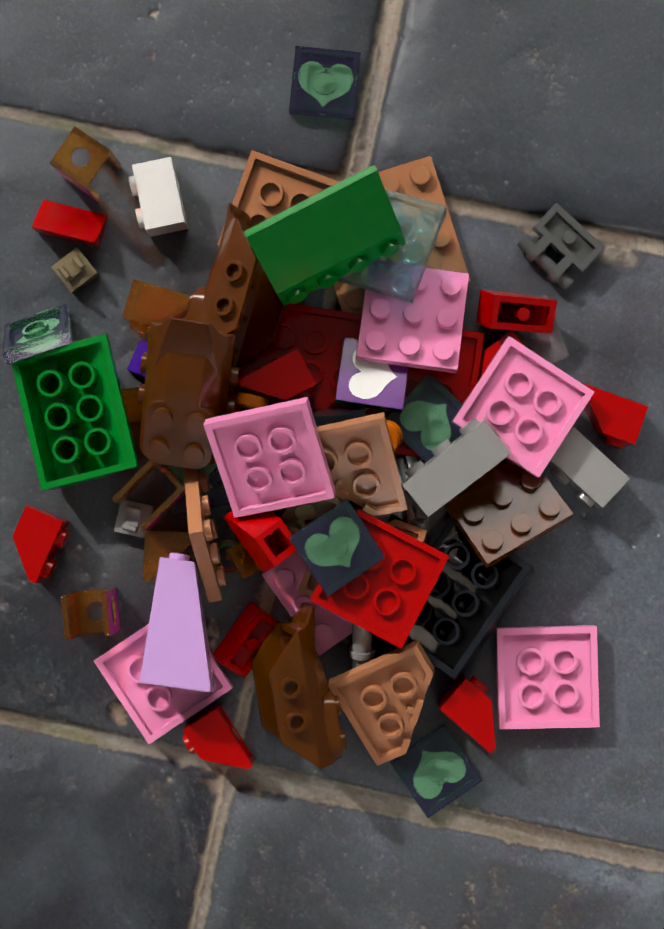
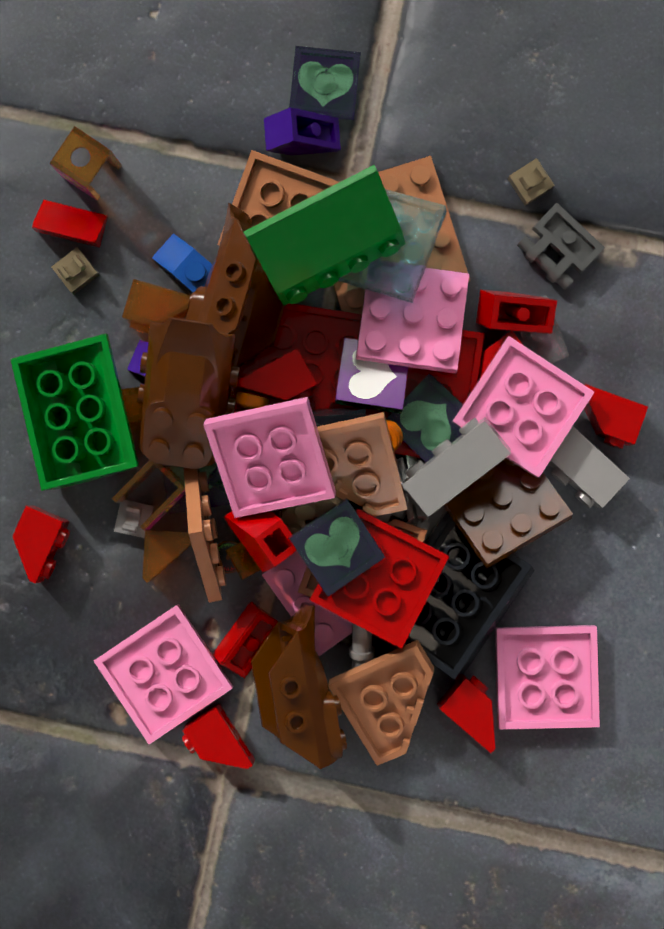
(37, 333): tile -> none
(75, 612): clear orange piece -> none
(159, 197): white brick -> none
(177, 631): lavender slope -> none
(183, 263): none -> blue slope
(301, 132): none -> dark purple slope
(436, 770): tile -> none
(530, 182): none -> dark tan tile

